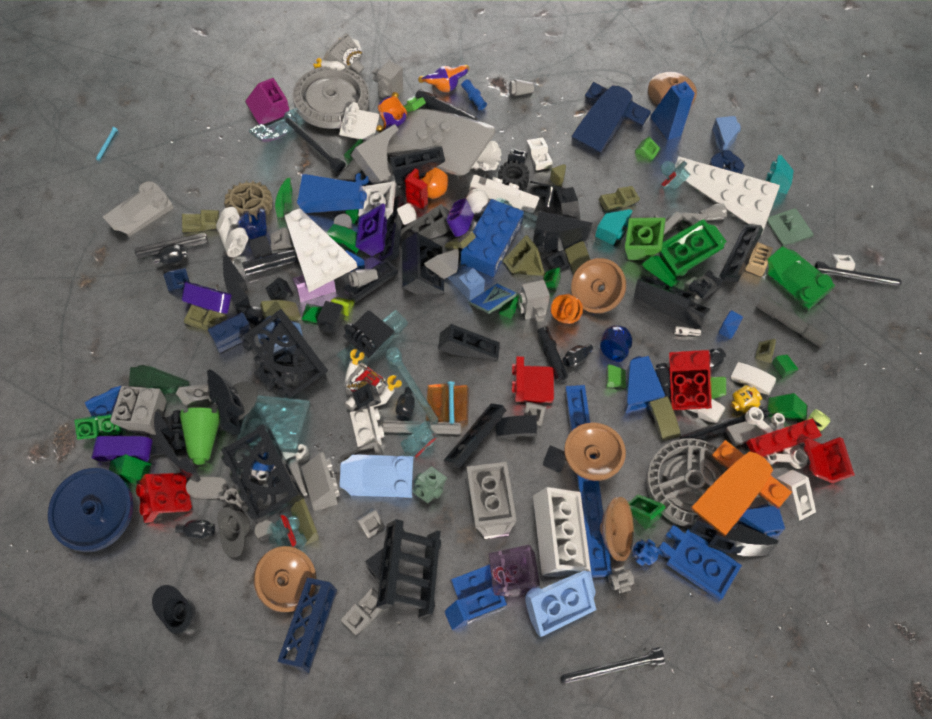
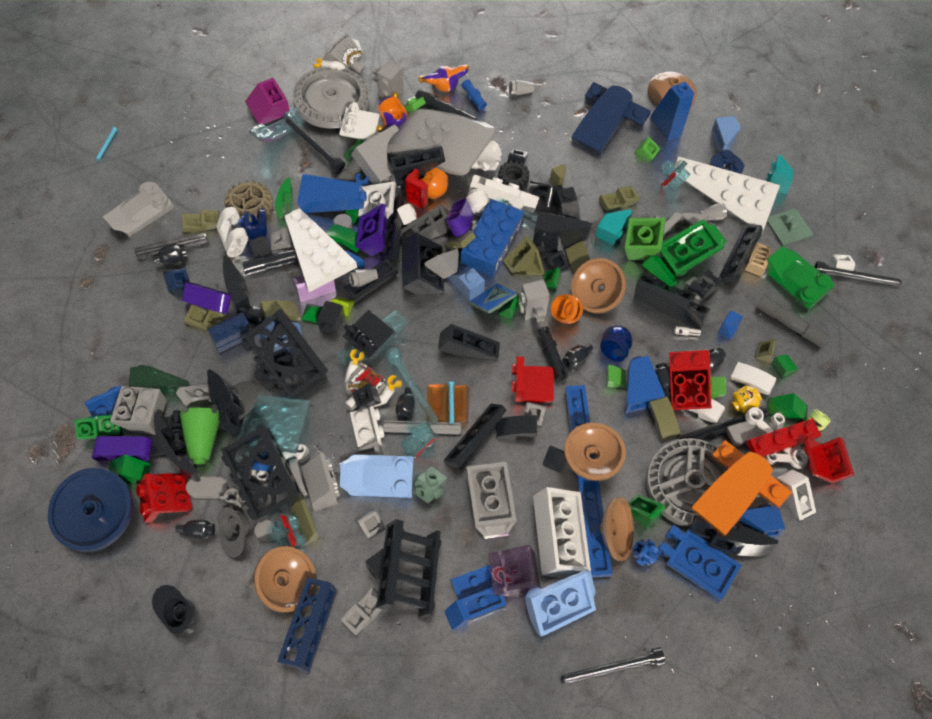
(279, 289): black slope -> none
(539, 153): white slope -> none
(621, 579): light grey gear -> none

